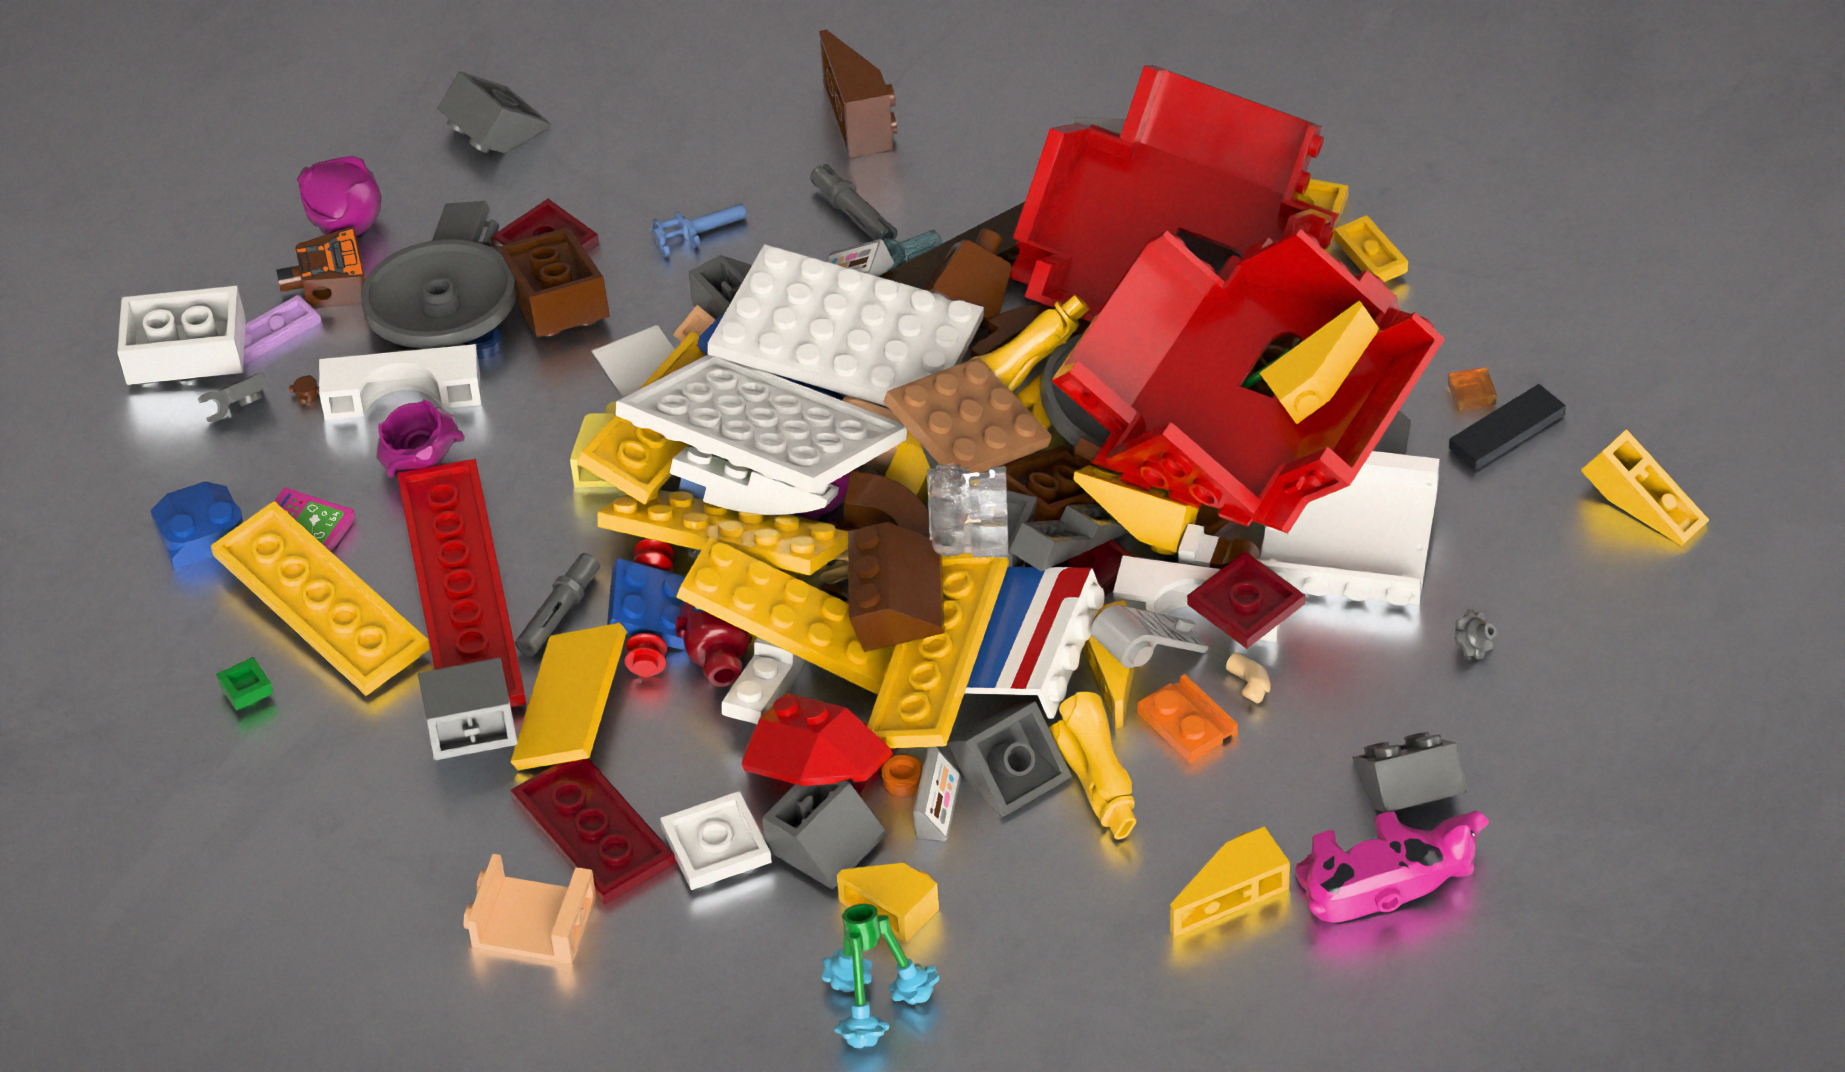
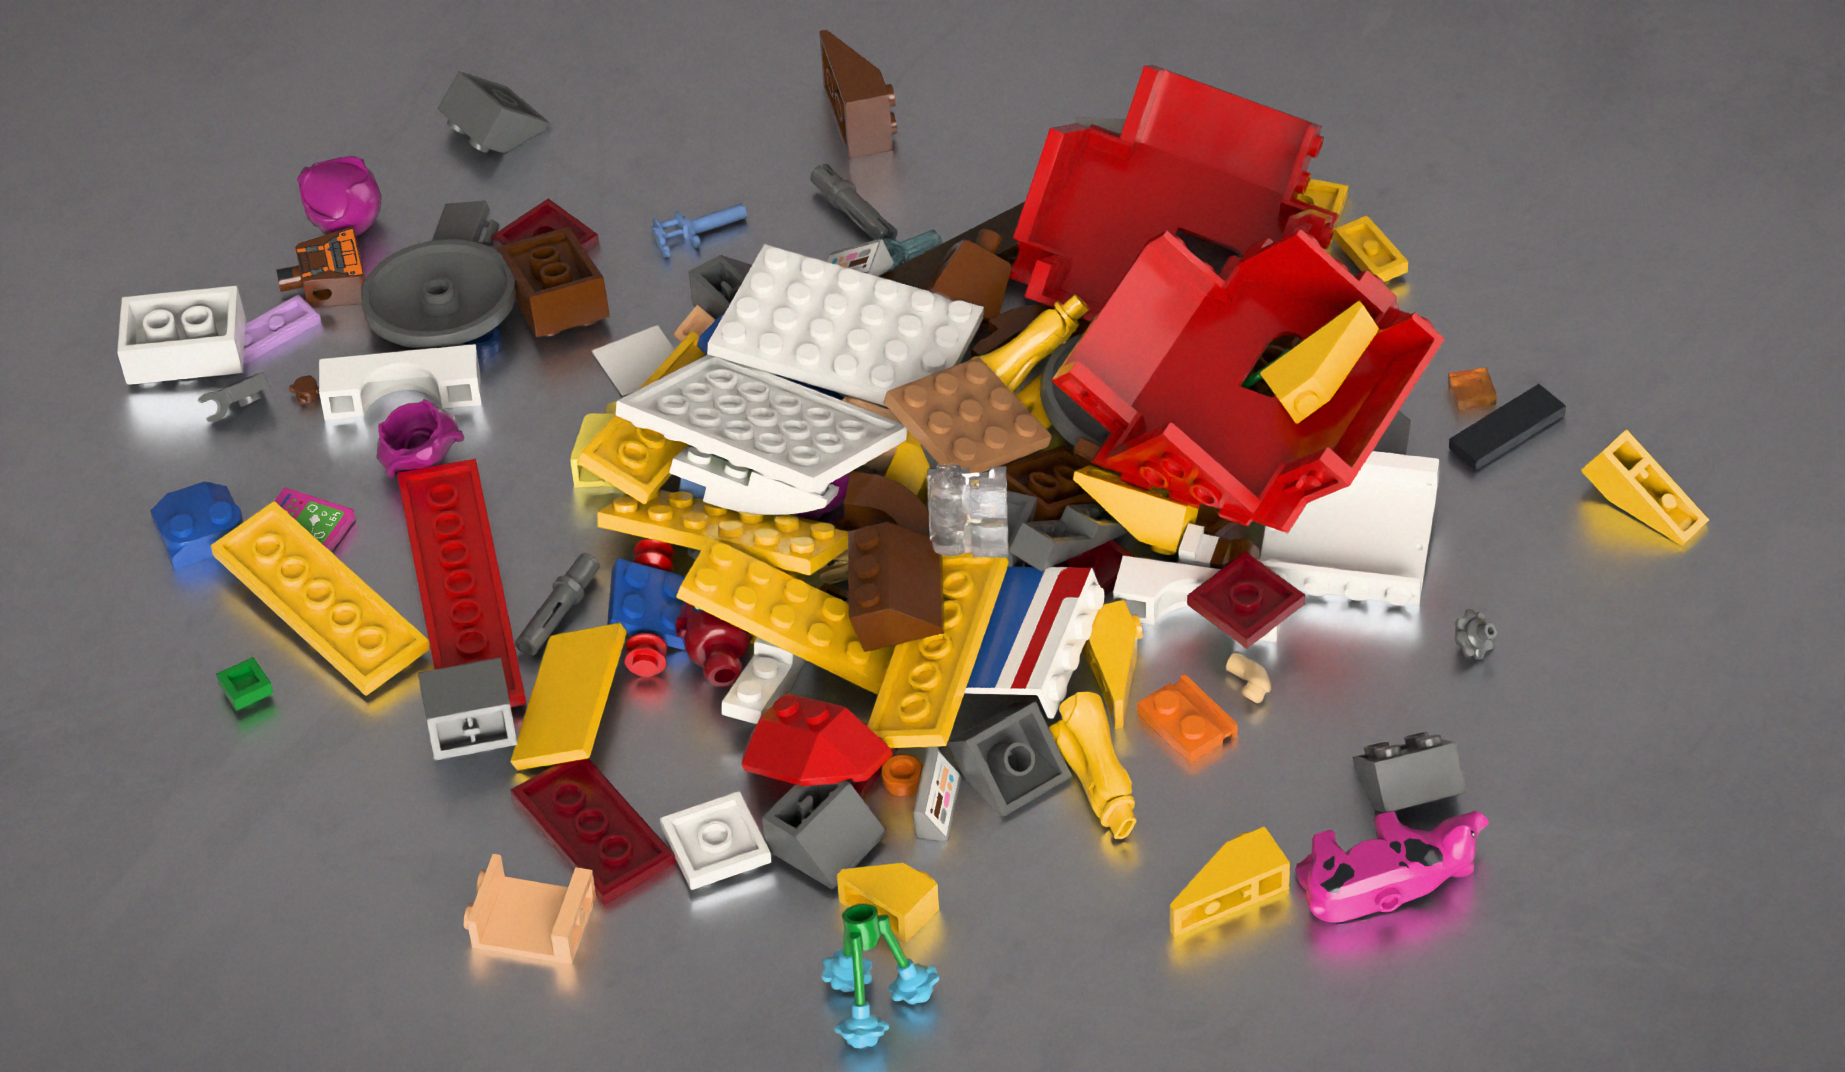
(1133, 634): light grey door -> none

